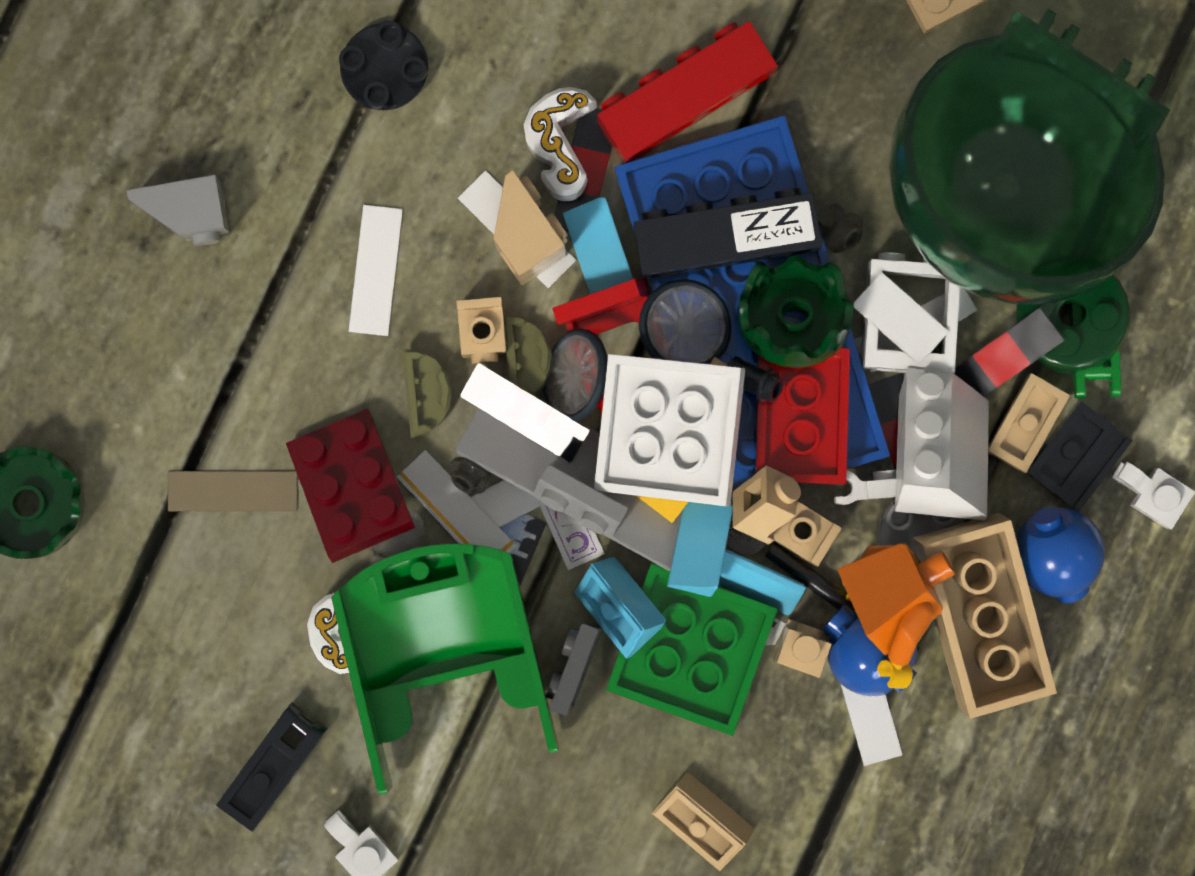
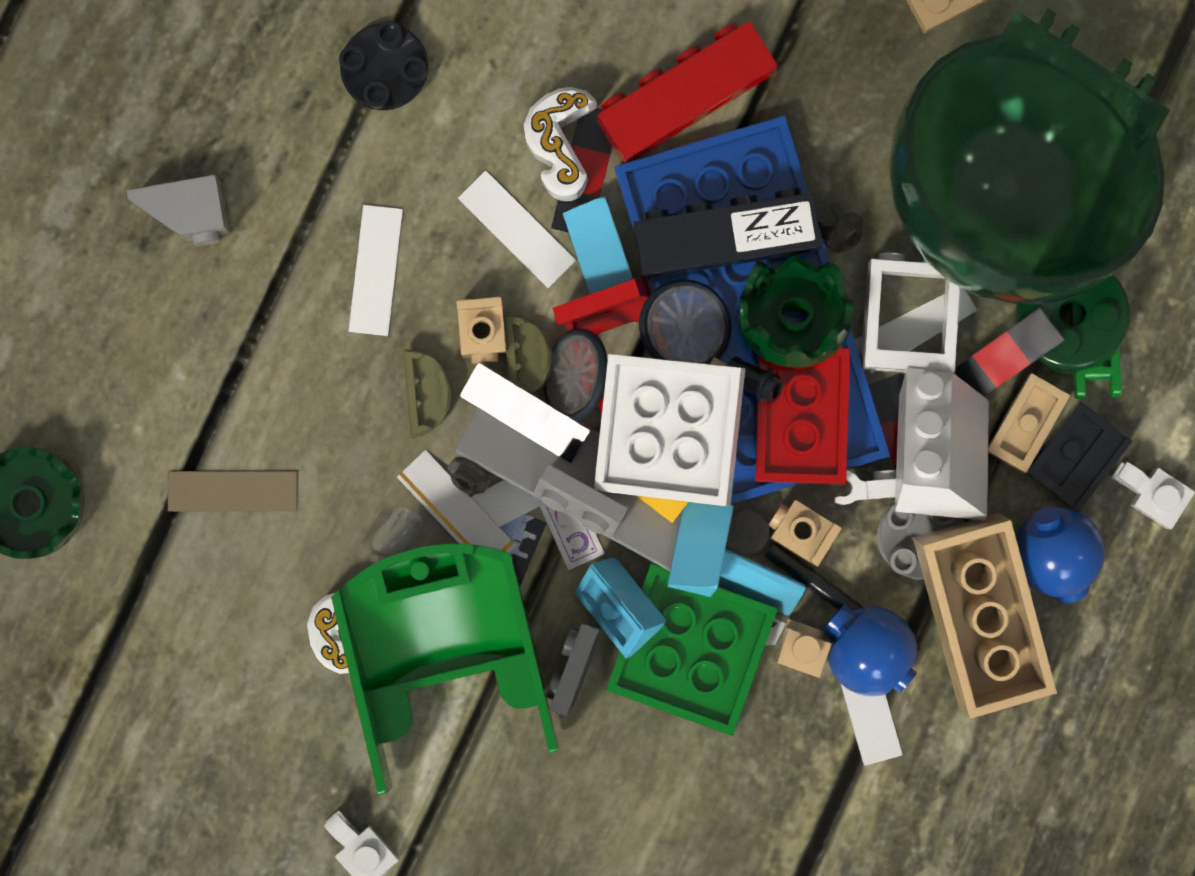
(270, 768): black plate -> none
(350, 485): dark red plate -> none
(522, 232): tan slope -> none
(703, 821): tan slope -> none
(765, 503): tan brick -> none
(895, 602): orange torso -> none
(900, 318): white sticker -> none

